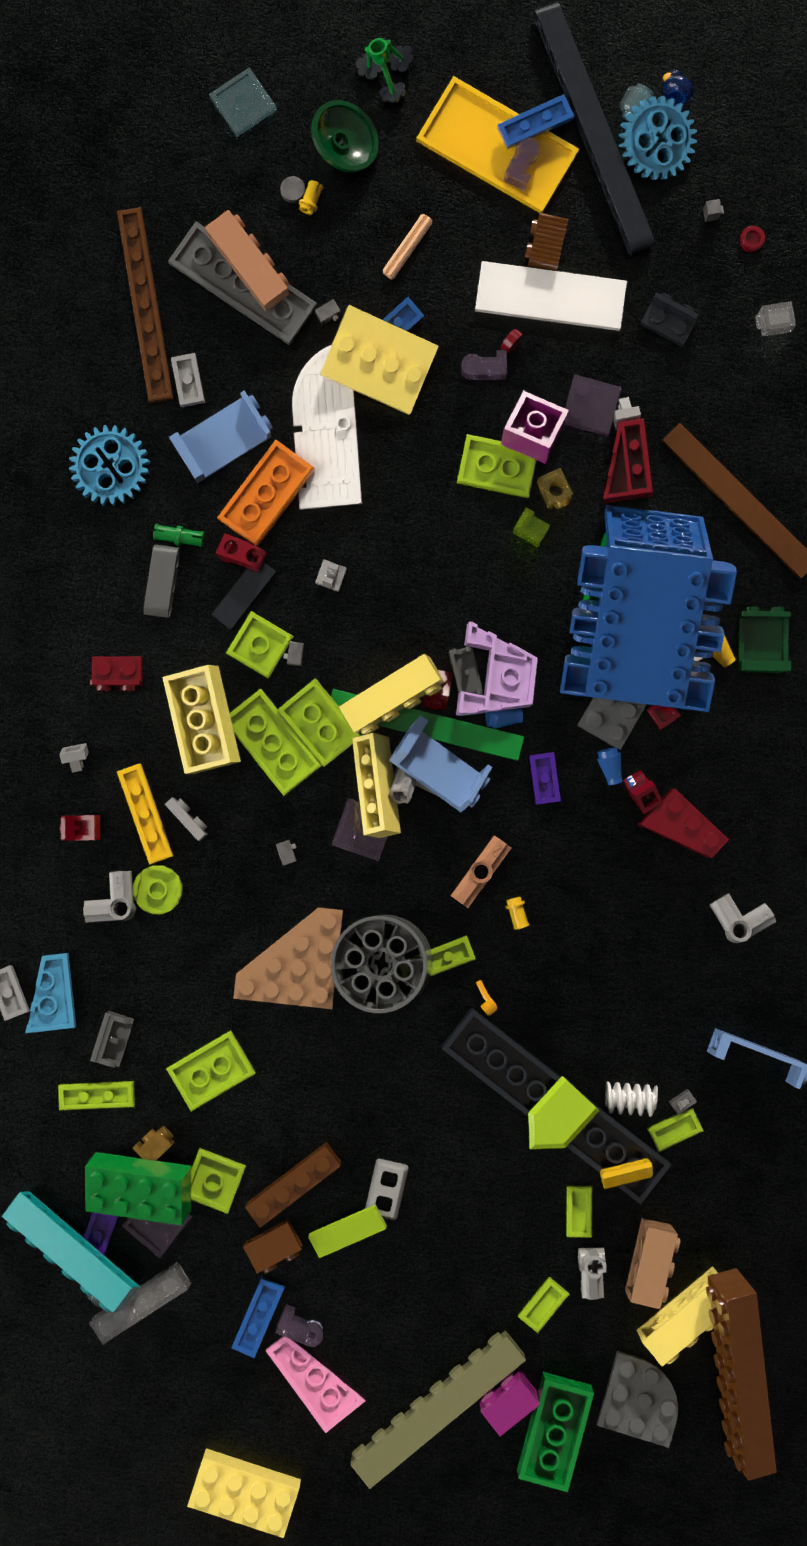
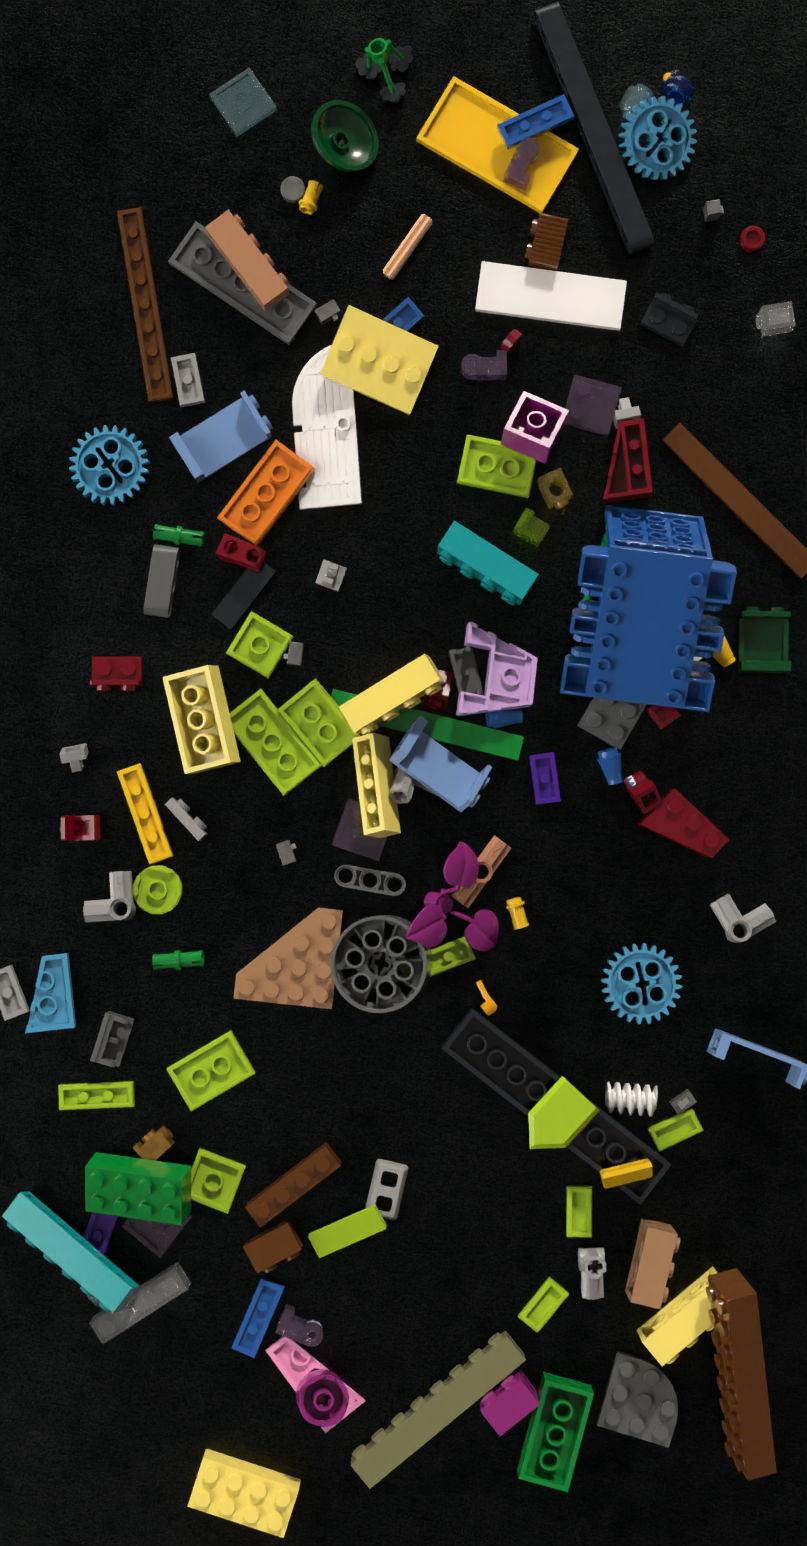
(178, 960): none -> green pin
(336, 1394): none -> magenta brick
(358, 875): none -> dark grey beam
(428, 926): none -> magenta plant
(486, 563): none -> teal brick
(662, 978): none -> dark azure gear

